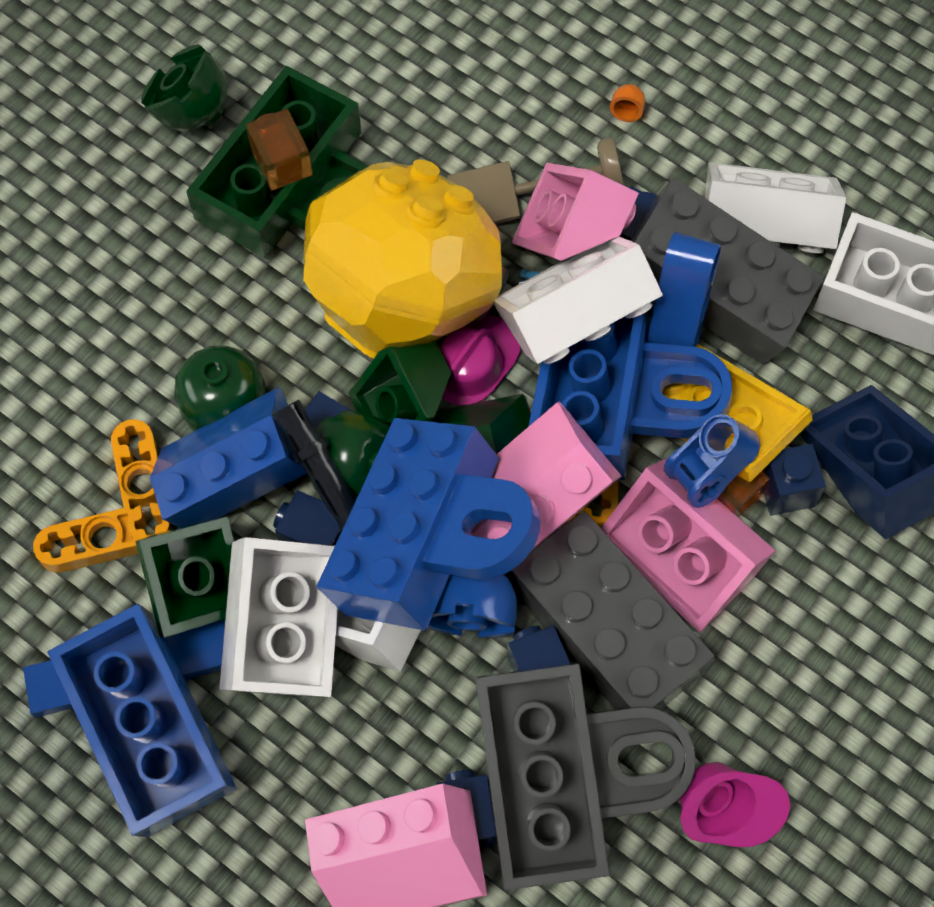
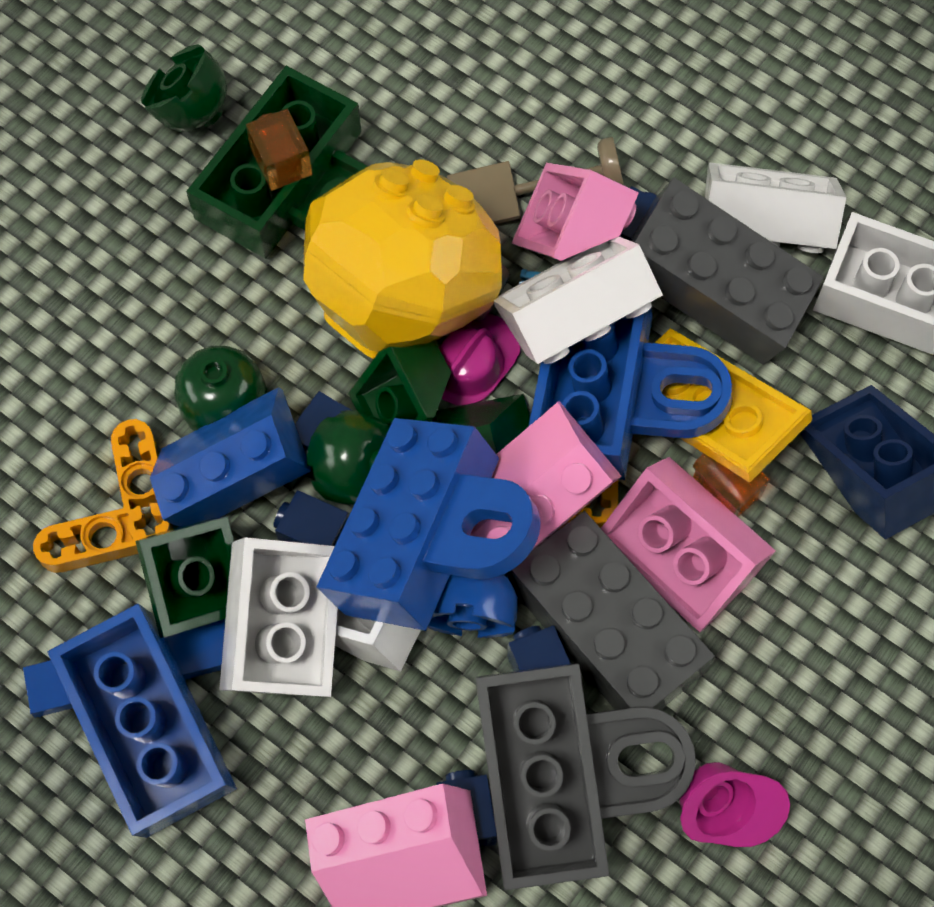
(316, 460): black pin -> none
(627, 103): orange hinge -> none
(686, 290): blue beam -> none
(709, 462): blue piece -> none
(794, 480): dark blue brick -> none

